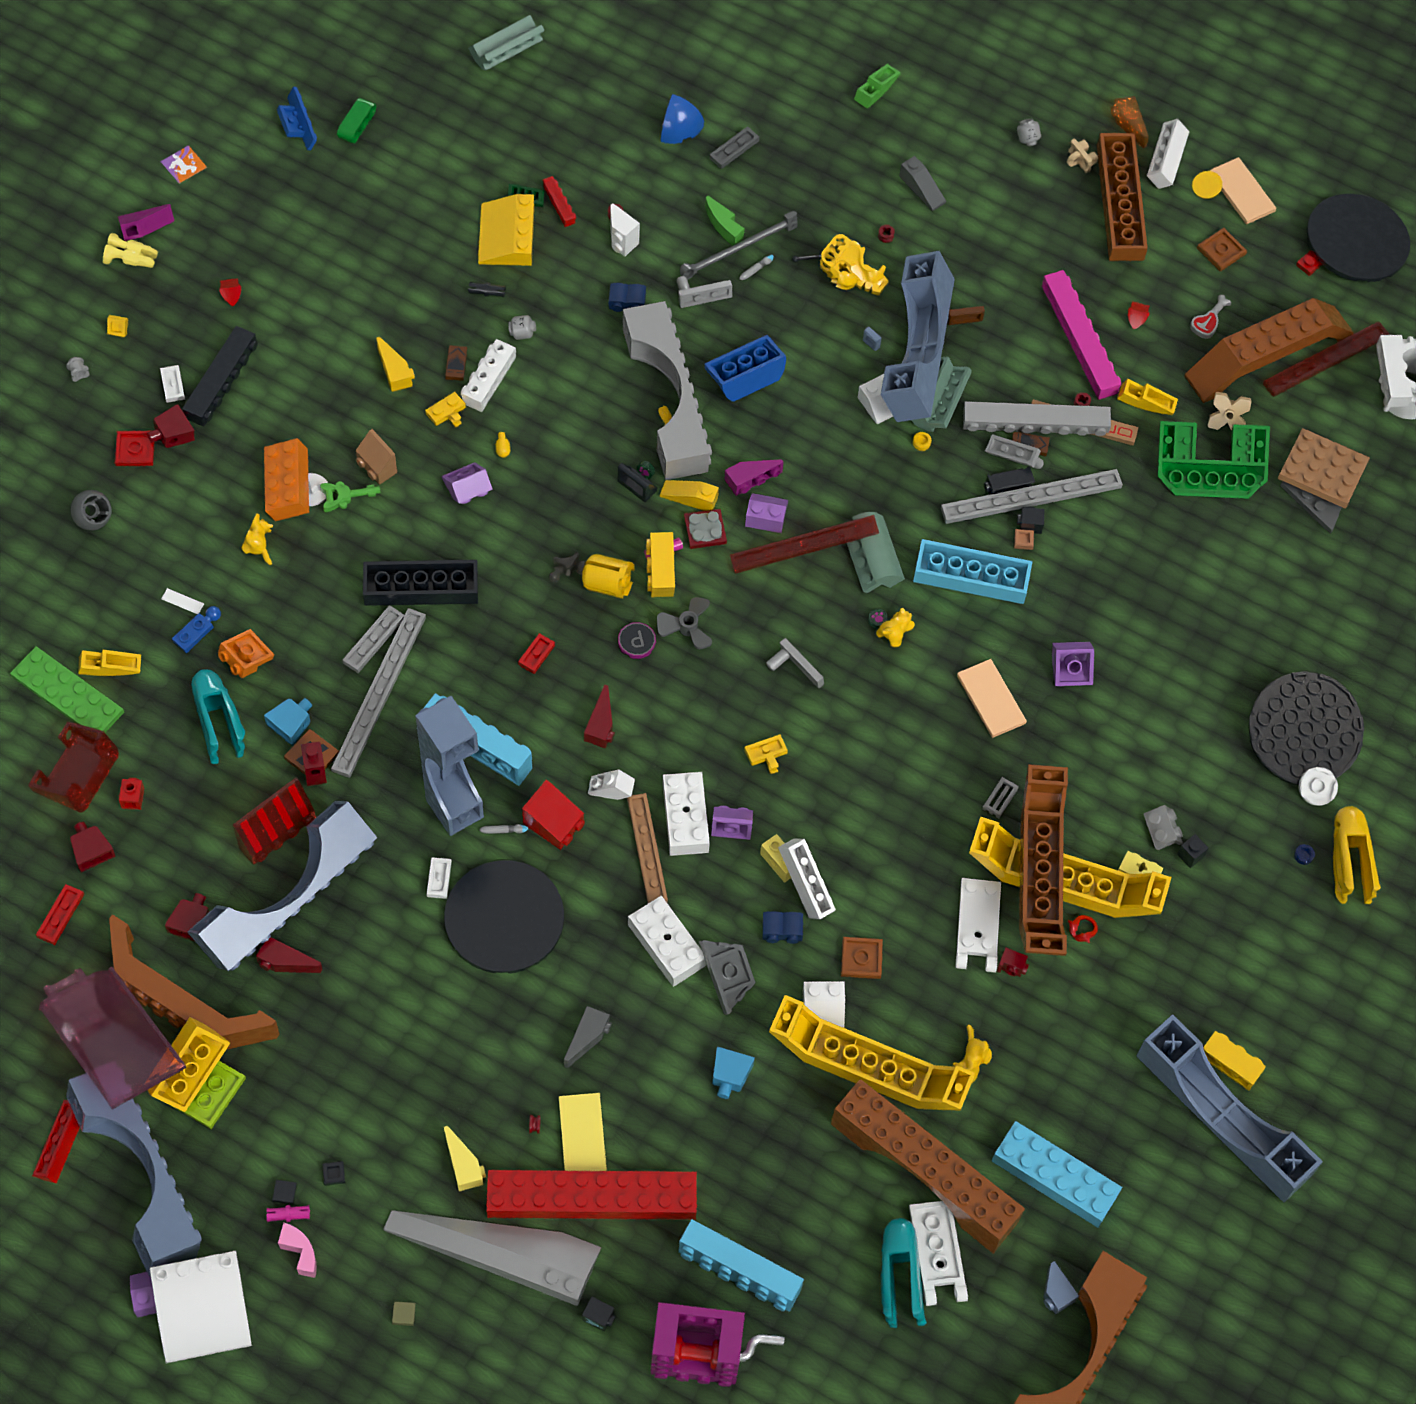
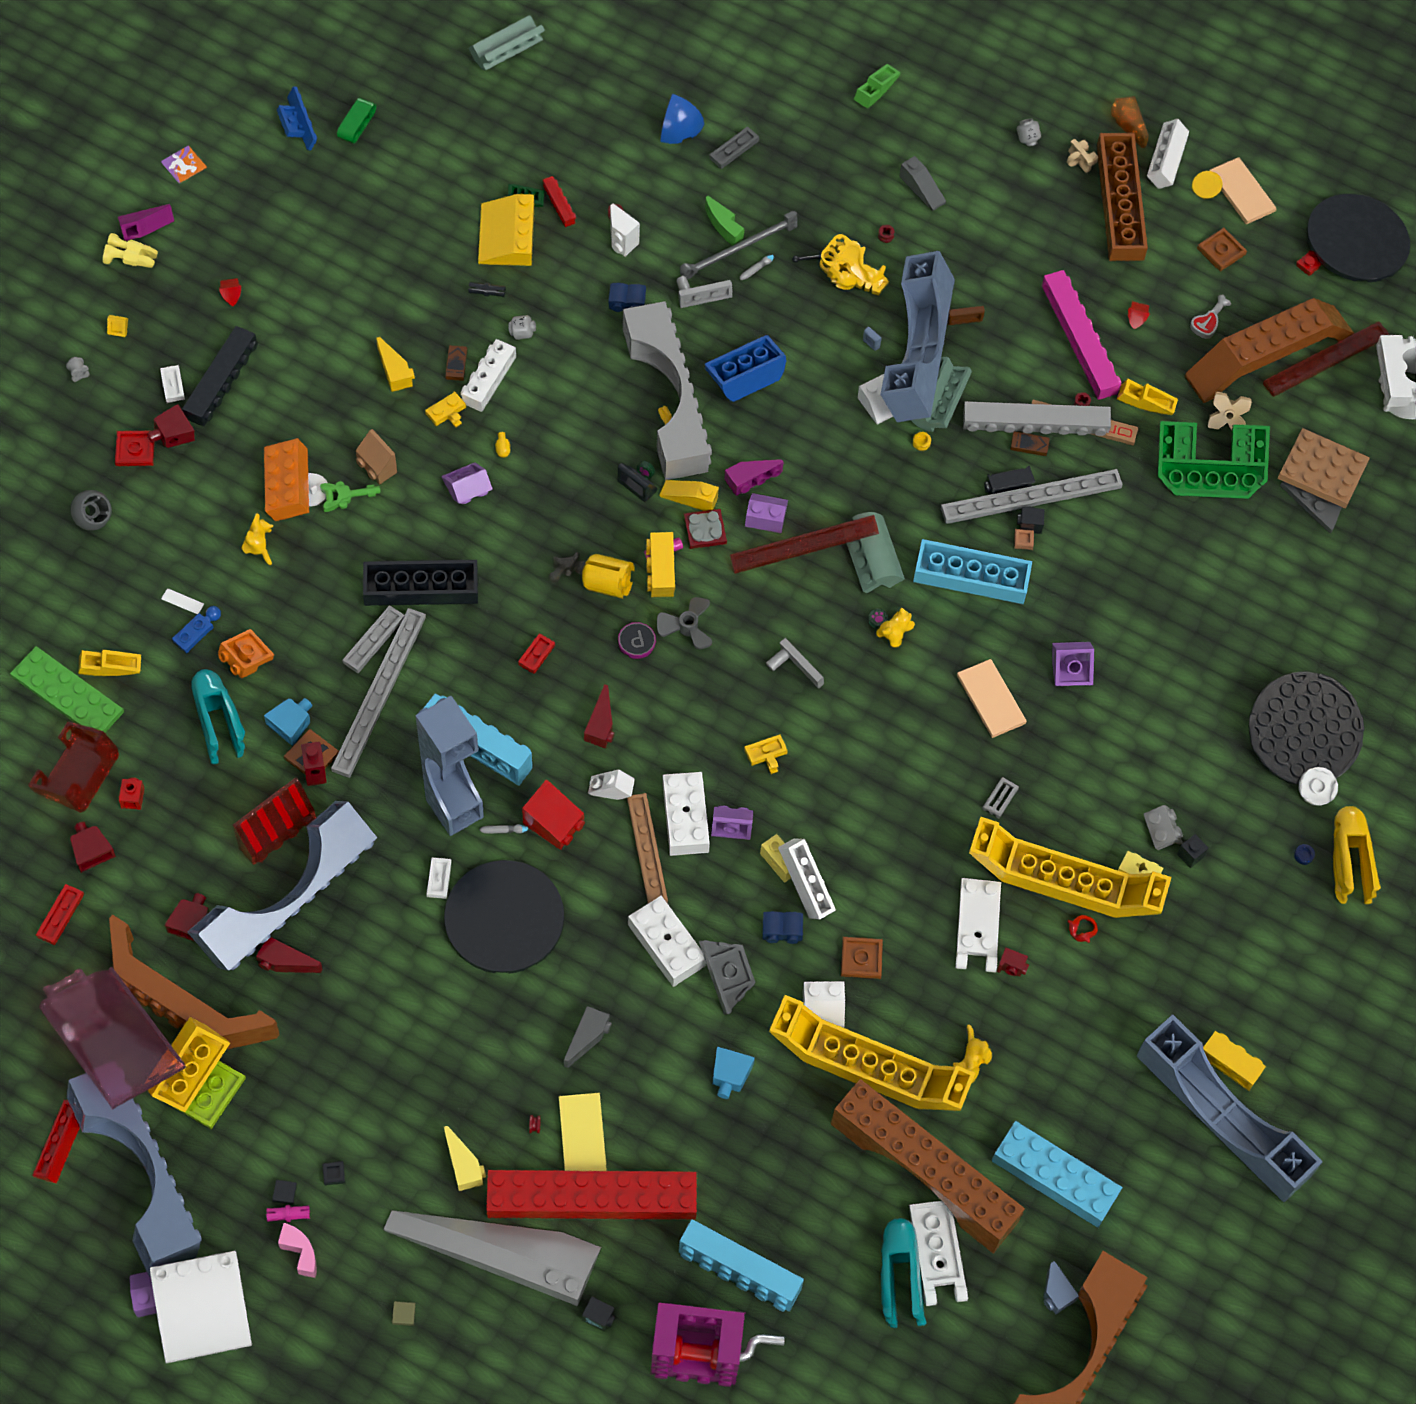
(1014, 451): light grey piece -> none
(1042, 861): dark orange slope -> none

